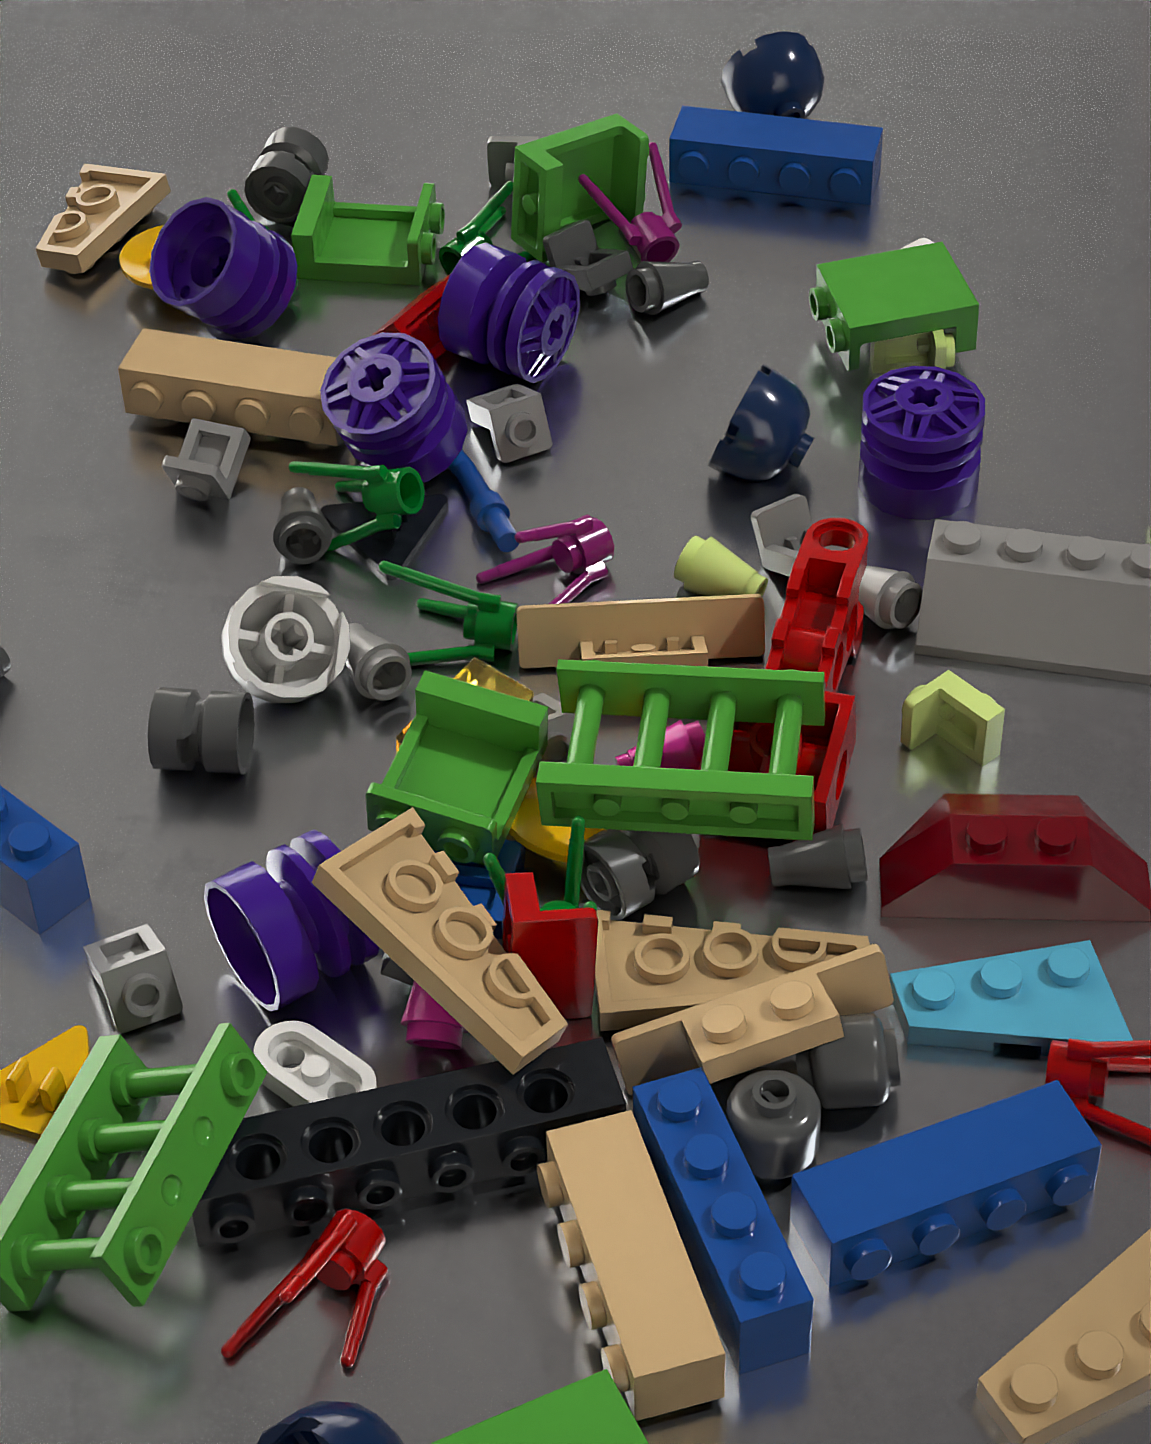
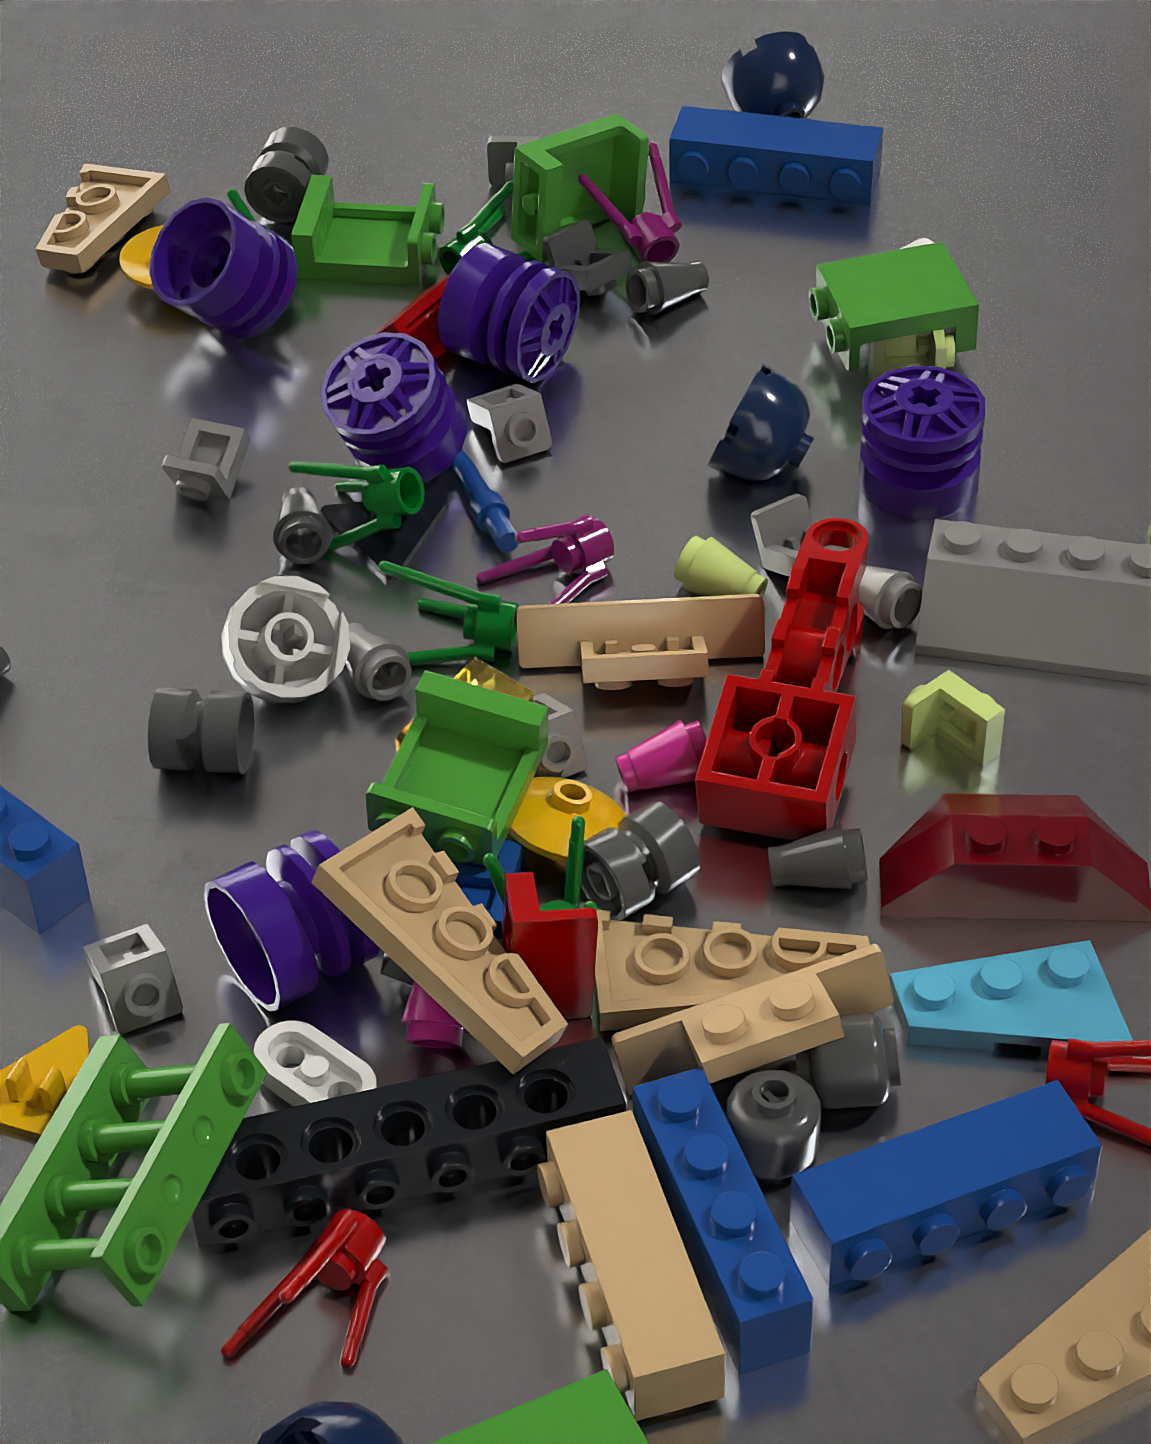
(227, 384): tan brick -> none
(684, 799): bright green fence -> none

